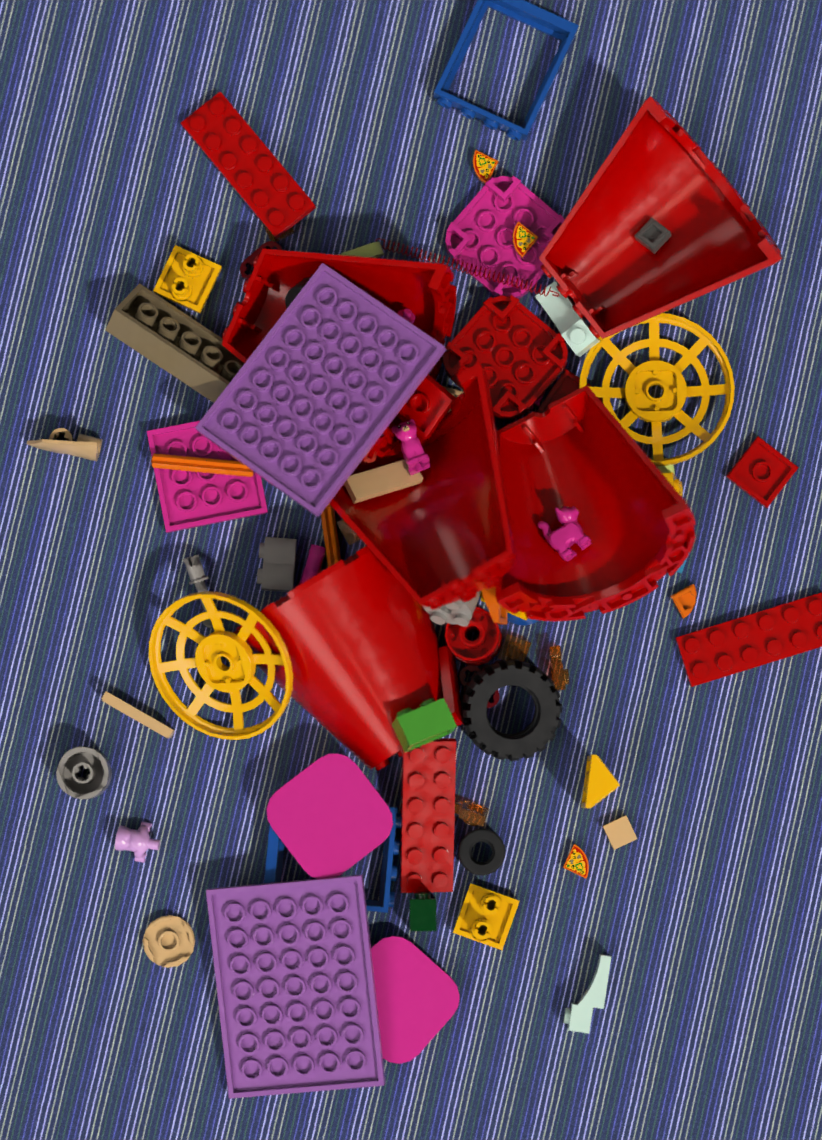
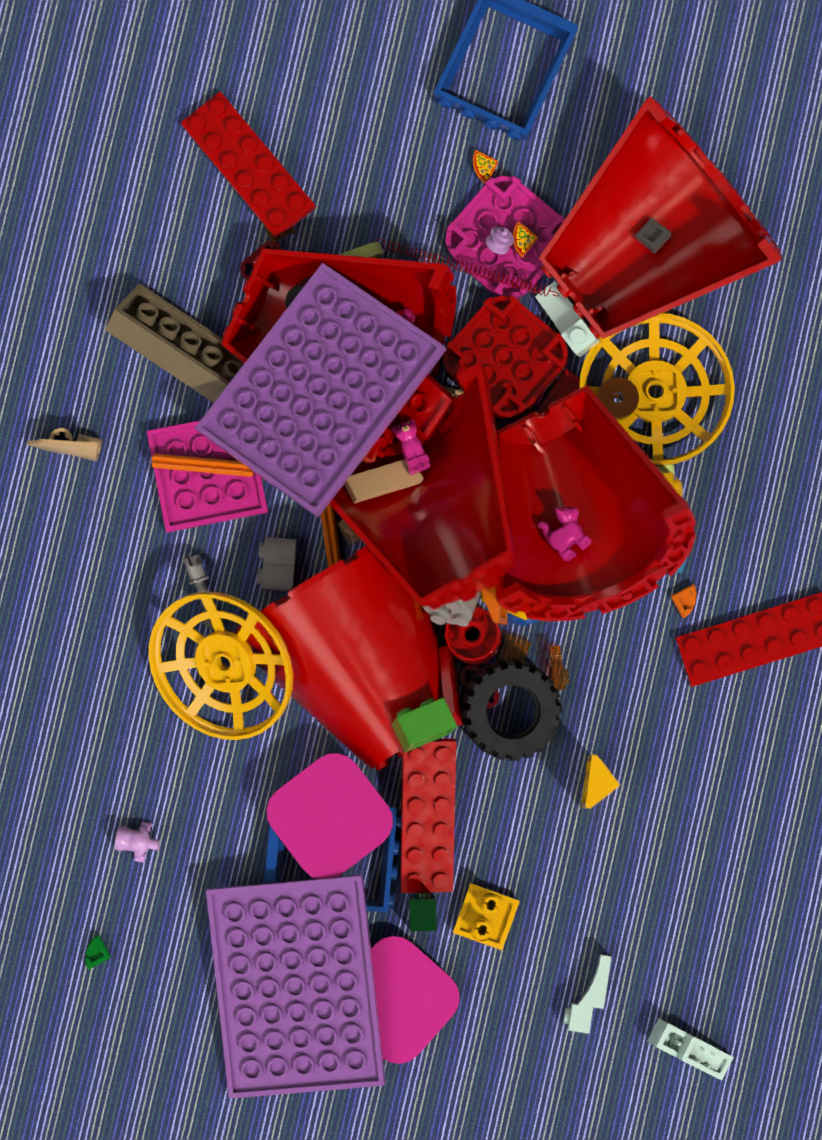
(70, 766): light grey brick -> none
(96, 952): none -> green tile
(137, 715): tan tile -> none
(169, 941): tan tile -> none
(187, 279): yellow plate -> none
(313, 563): dark pink piece -> none
(470, 812): clear orange plate -> none
(470, 840): black tyre -> none
(499, 240): none -> lavender wheel
(577, 862): tile -> none
(619, 832): tan tile -> none
(623, 388): none -> reddish brown piece
(690, 1049): none -> light aqua slope
(762, 472): red tile -> none

